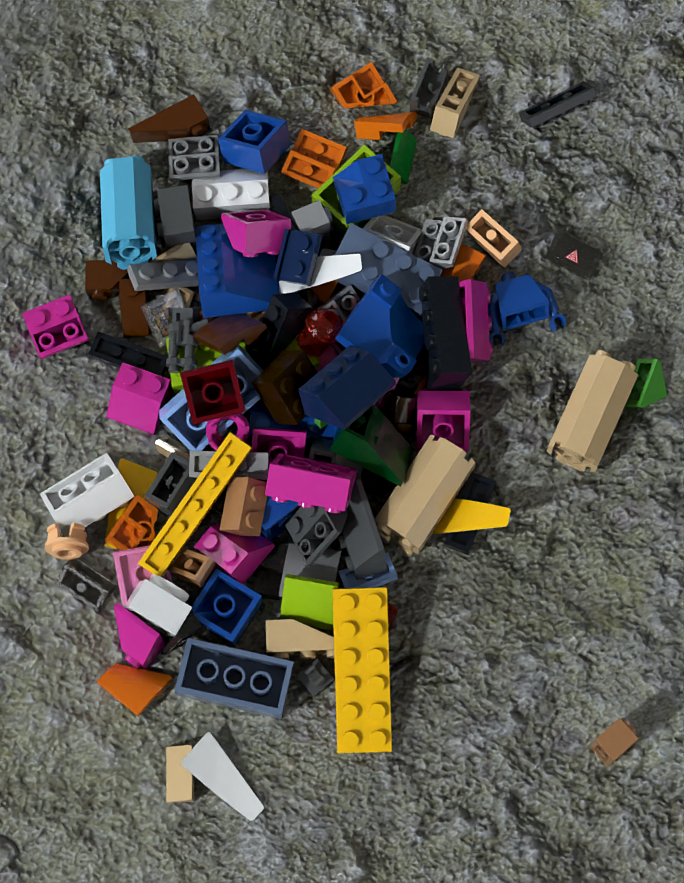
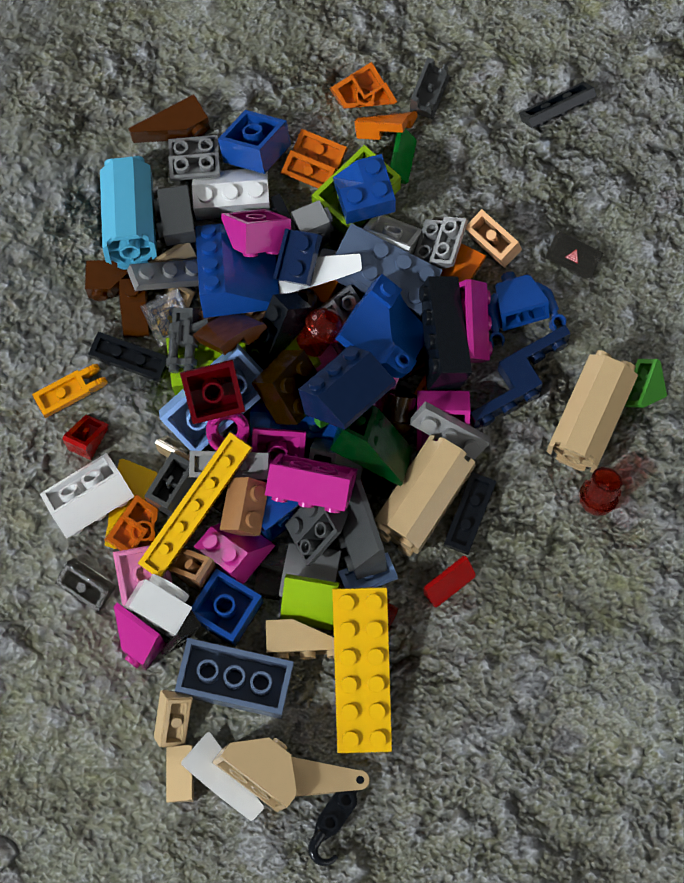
(55, 326): dark pink slope -> none
(67, 547): light nougat piece -> none
(68, 390): none -> light orange hinge
(85, 436): none -> red slope
(133, 686): orange slope -> none
(138, 398): dark pink slope -> none
(172, 718): none -> tan slope
(278, 778): none -> tan slope
(315, 678): dark grey tile -> none
(441, 424): none -> light grey plate
(449, 581): none -> red slope
(454, 102): tan slope -> none
(472, 515): yellow sticker -> none
(520, 377): none -> dark blue bracket
(601, 492): none -> clear red piece
(614, 741): medium nougat brick -> none

